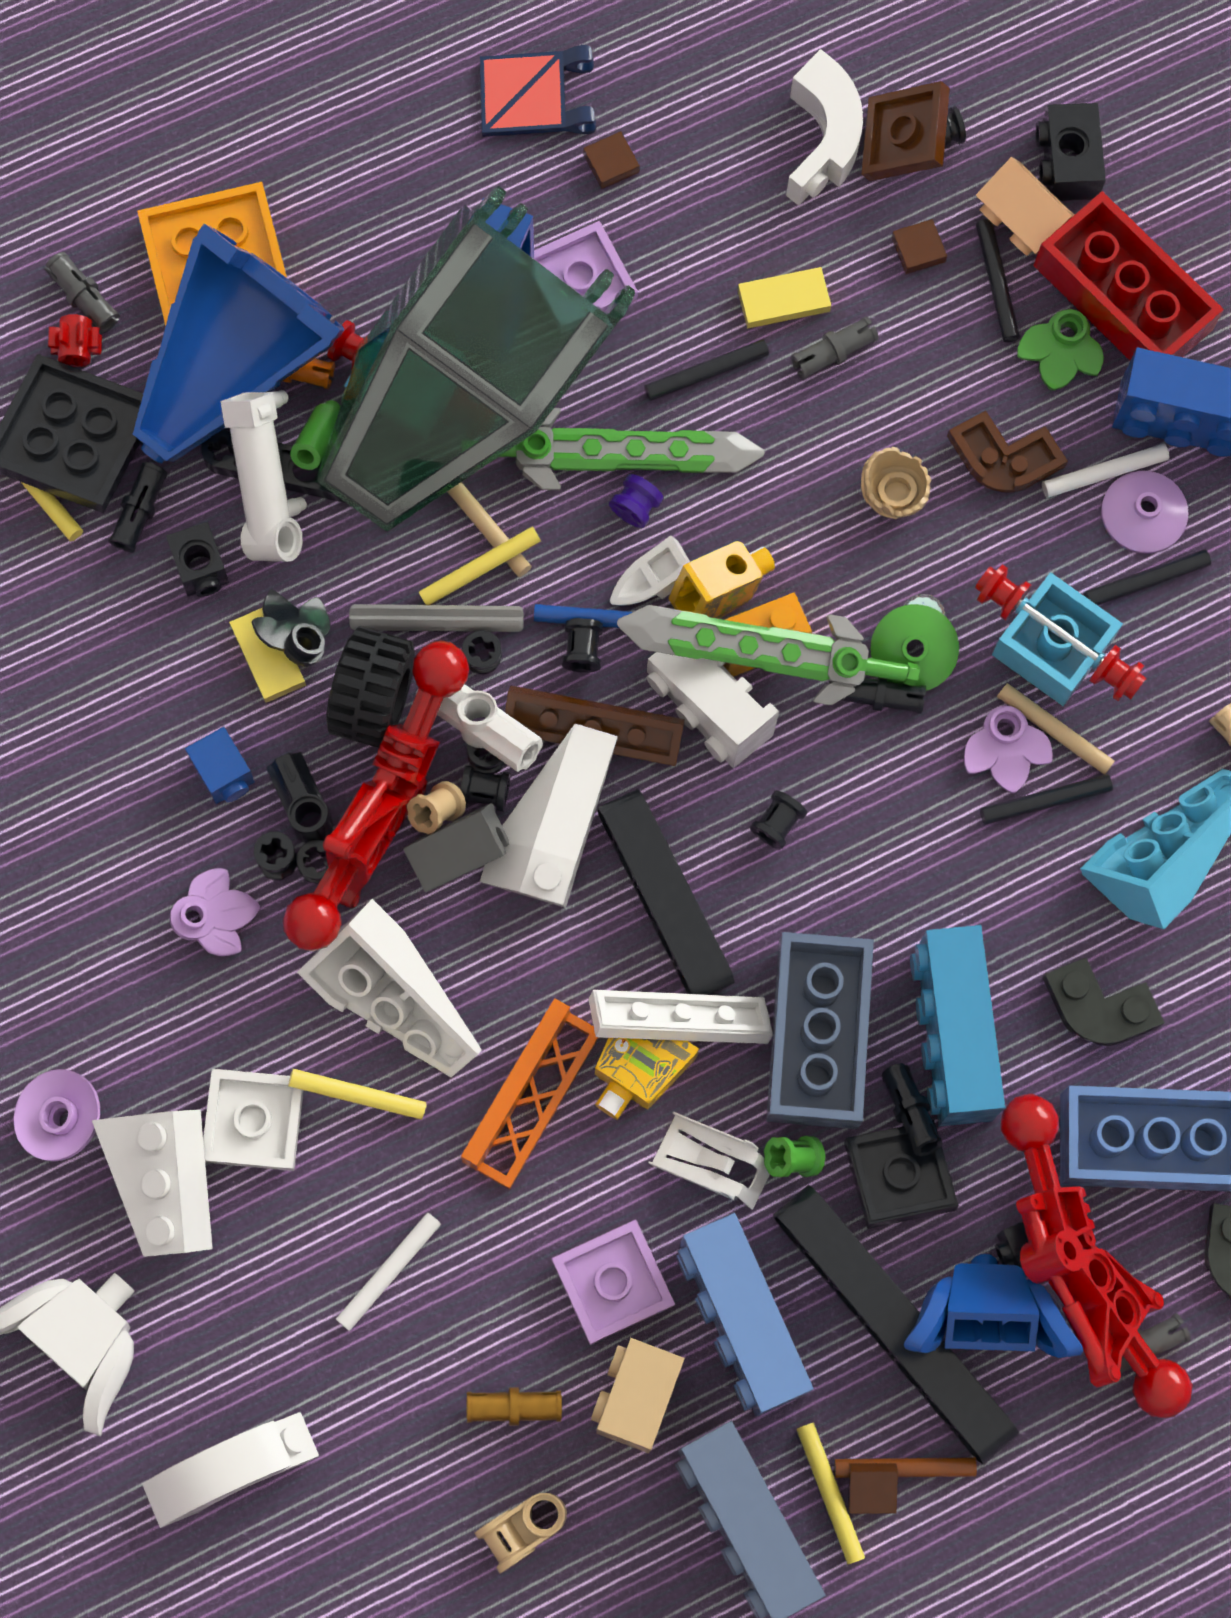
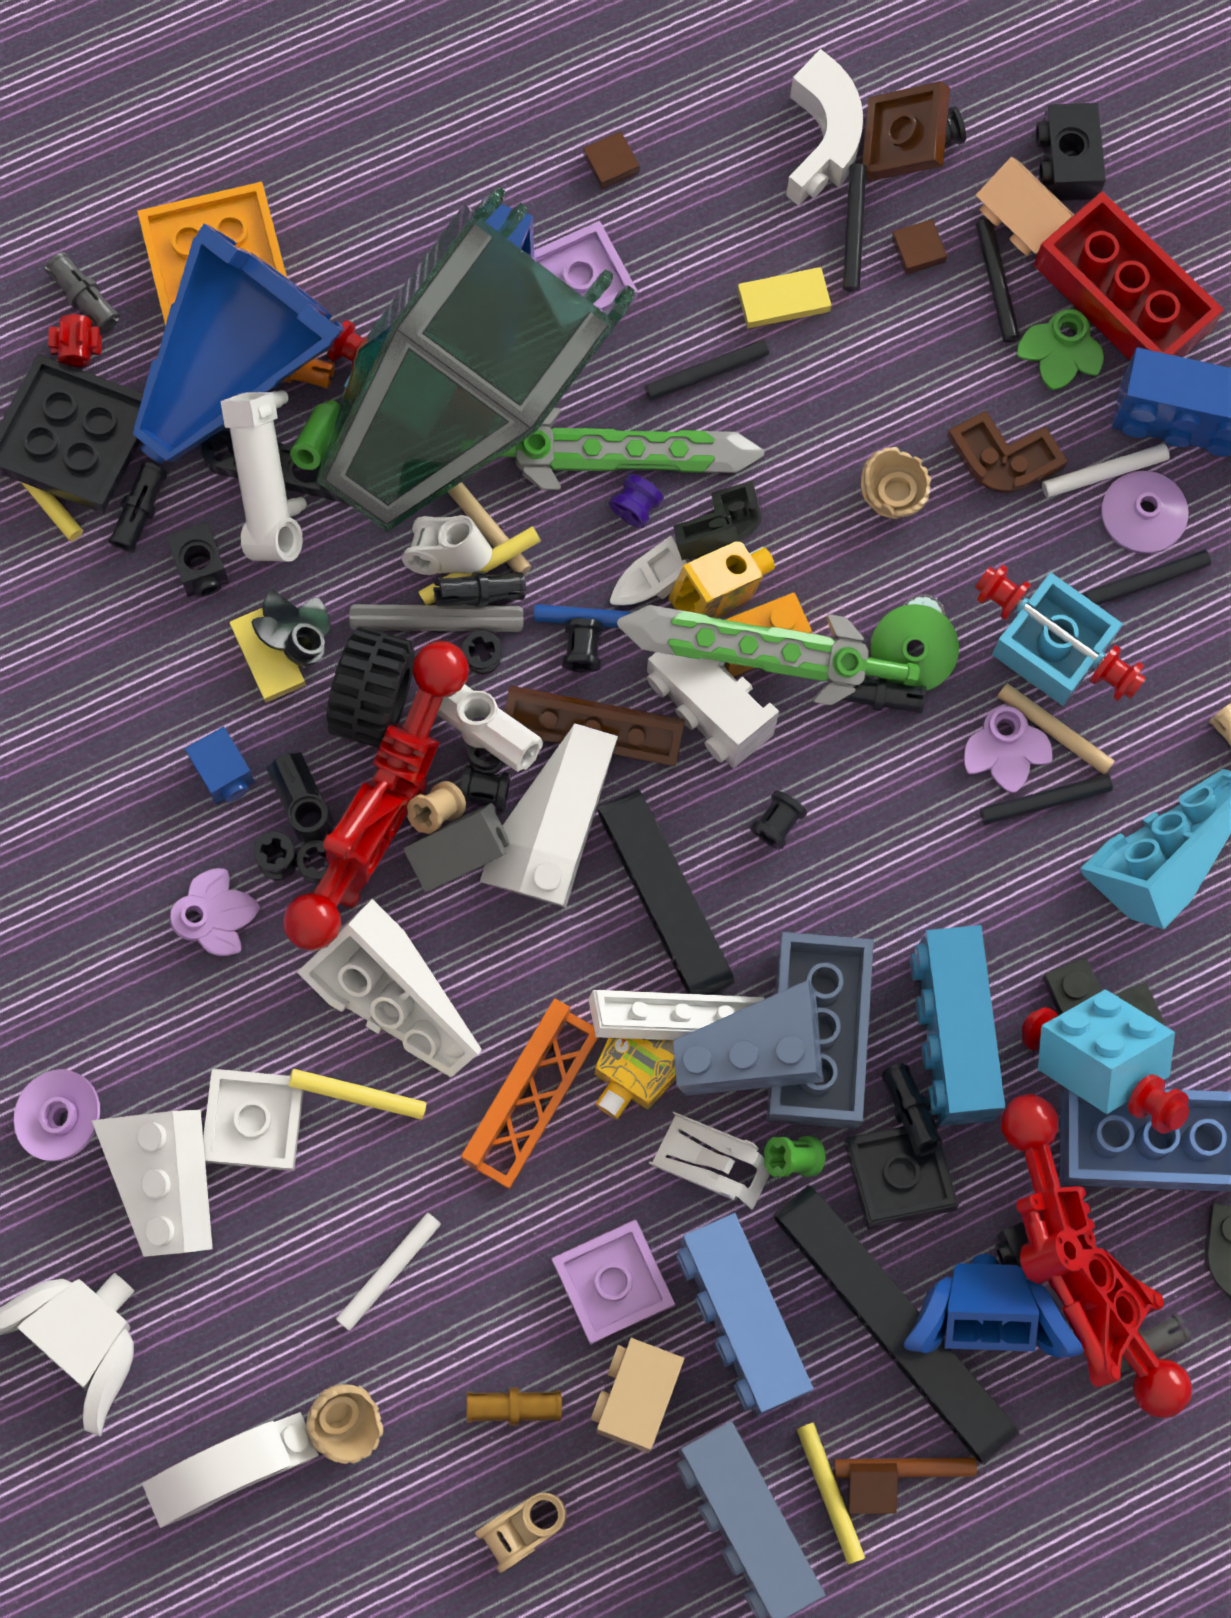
(344, 1423): none -> tan hair
(448, 544): none -> white piece
(479, 589): none -> black pin
(529, 93): flag -> none
(734, 519): none -> pearl dark grey plate
(754, 1047): none -> sand blue wedge
(834, 347): dark grey pin -> none
(854, 227): none -> black bar
(1109, 1057): none -> medium azure brick

